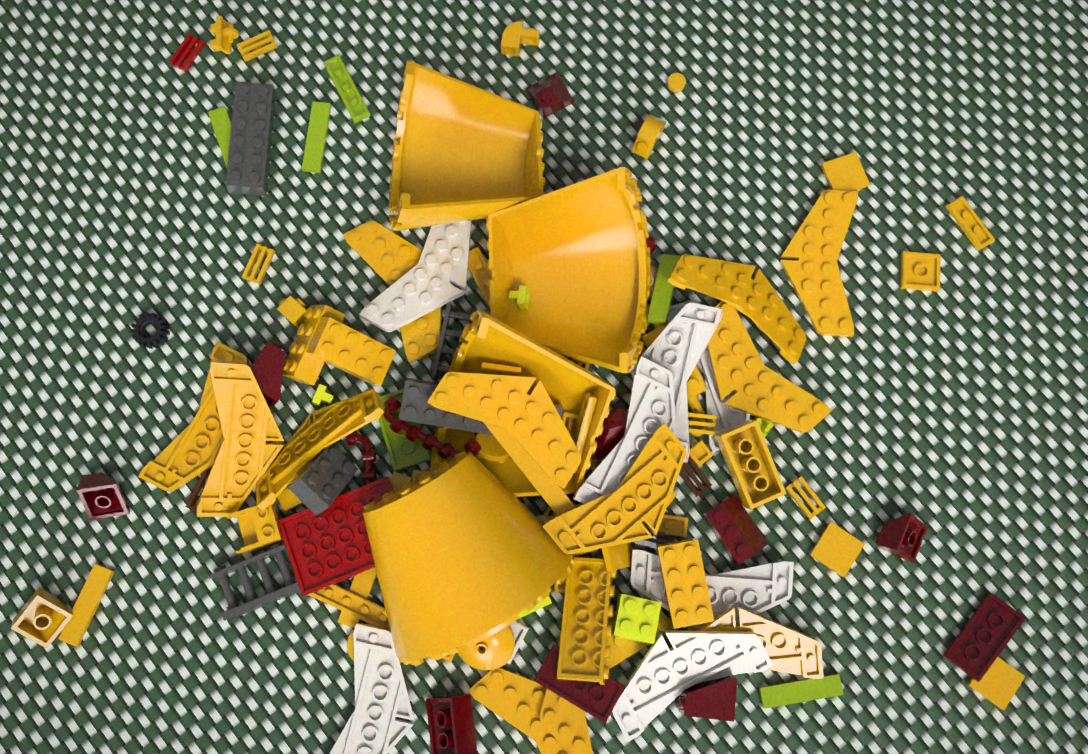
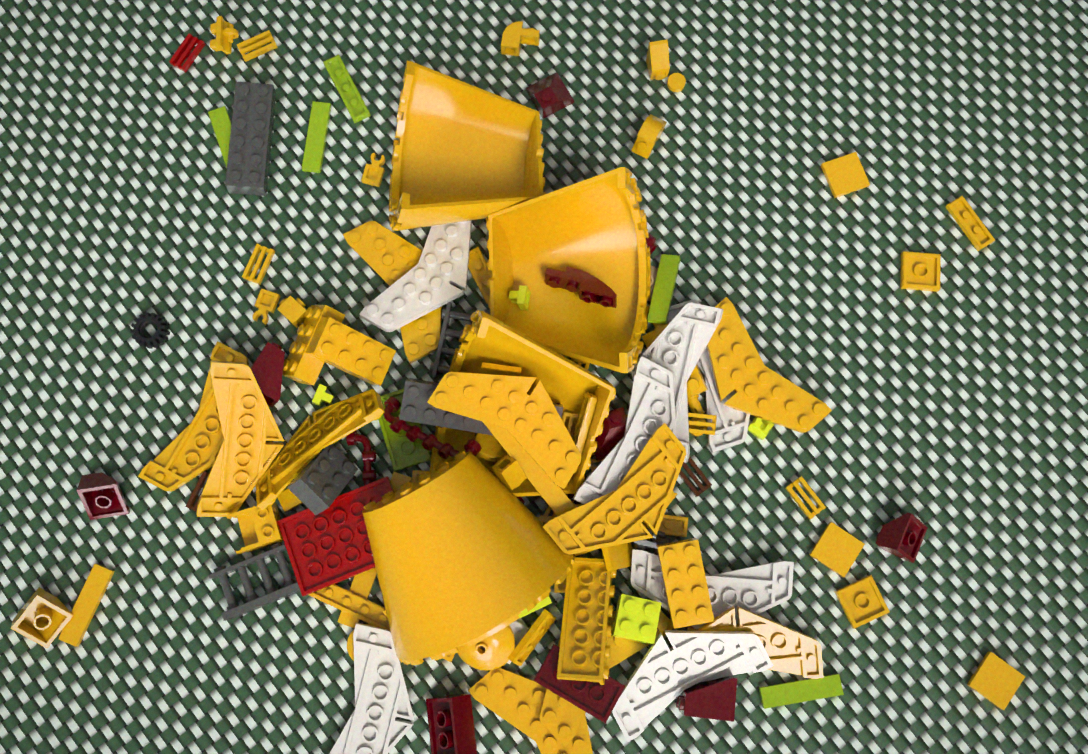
(266, 302): none -> yellow plate
(374, 173): none -> yellow plate
(509, 472): none -> yellow brick
(532, 638): none -> yellow tile
(588, 286): none -> dark red slope
(658, 59): none -> yellow slope
(700, 453): yellow tile -> none
(735, 530): dark red slope -> none
(750, 464): yellow brick -> none
(752, 297): yellow wing -> none
(816, 272): yellow wing -> none
(862, 601): none -> yellow tile
(984, 637): dark red tile -> none

